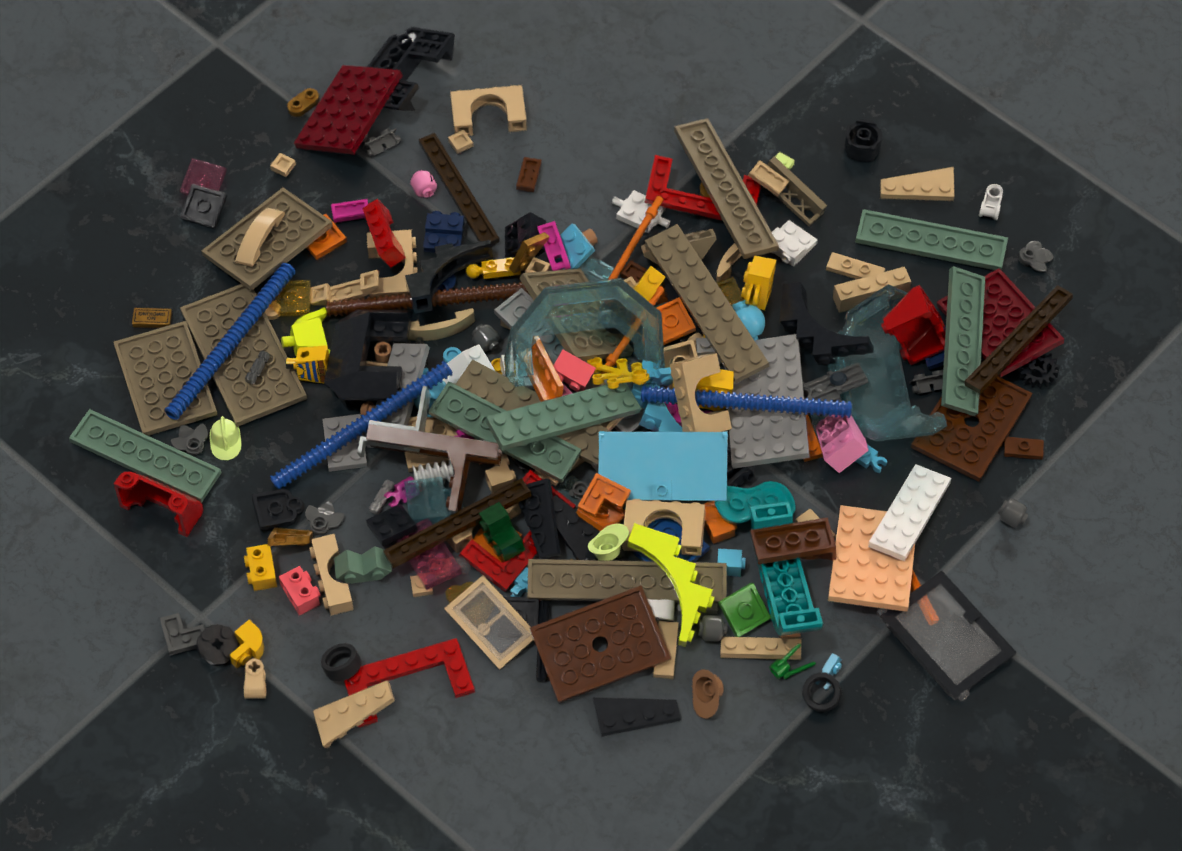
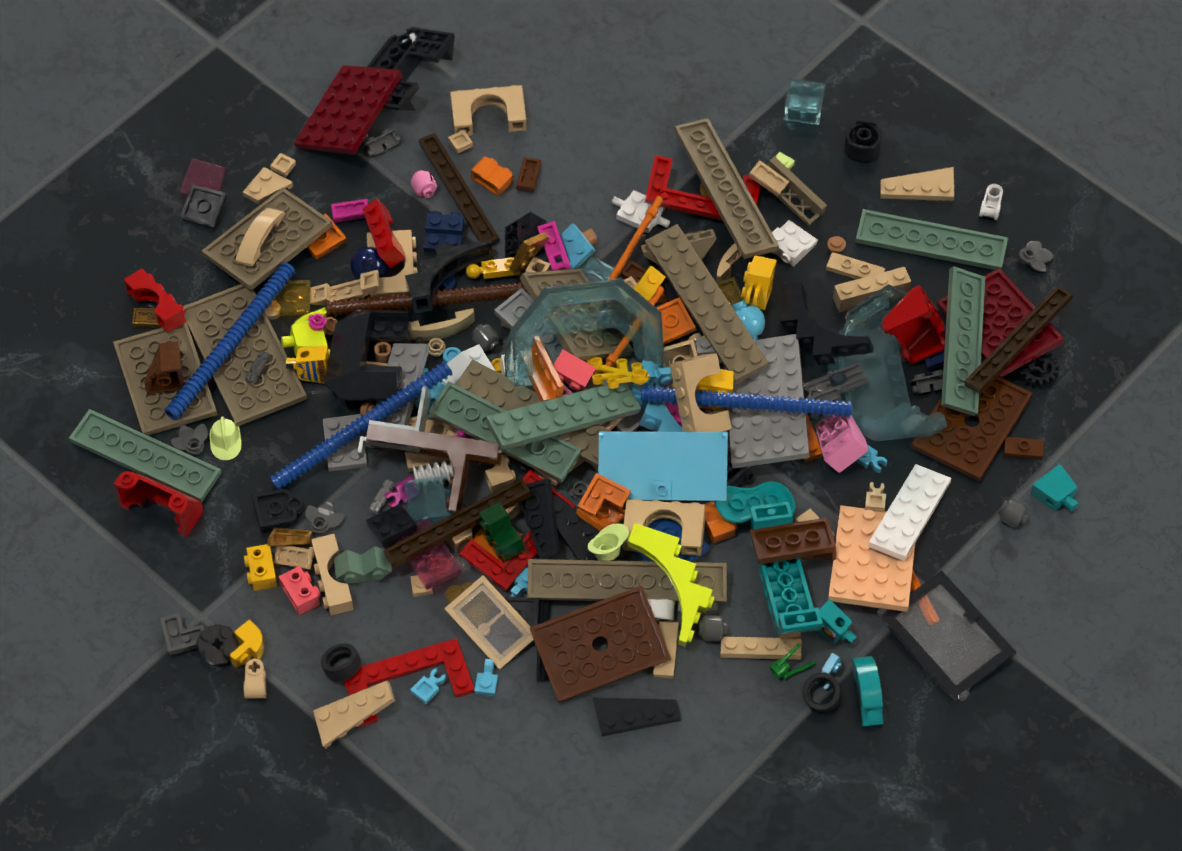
(144, 288): none -> red arch
(165, 370): none -> reddish brown slope
(265, 185): none -> tan wing
(293, 556): none -> tan plate
(305, 100): pearl gold plate -> none
(314, 325): none -> dark pink plate
(330, 326): none -> medium nougat plate
(367, 254): none -> clear blue cylinder
(426, 688): none -> medium azure plate
(436, 342): none -> tan plate
(486, 681): none -> medium azure plate
(491, 176): none -> orange brick
(706, 693): medium nougat piece -> none
(734, 561): medium azure brick -> none
(744, 610): bright green plate -> none
(804, 101): none -> clear light blue slope
(835, 624): none -> teal torso
(836, 244): none -> medium nougat plate
(869, 689): none -> teal arch
(875, 498): none -> tan plate
(1056, 490): none -> teal torso

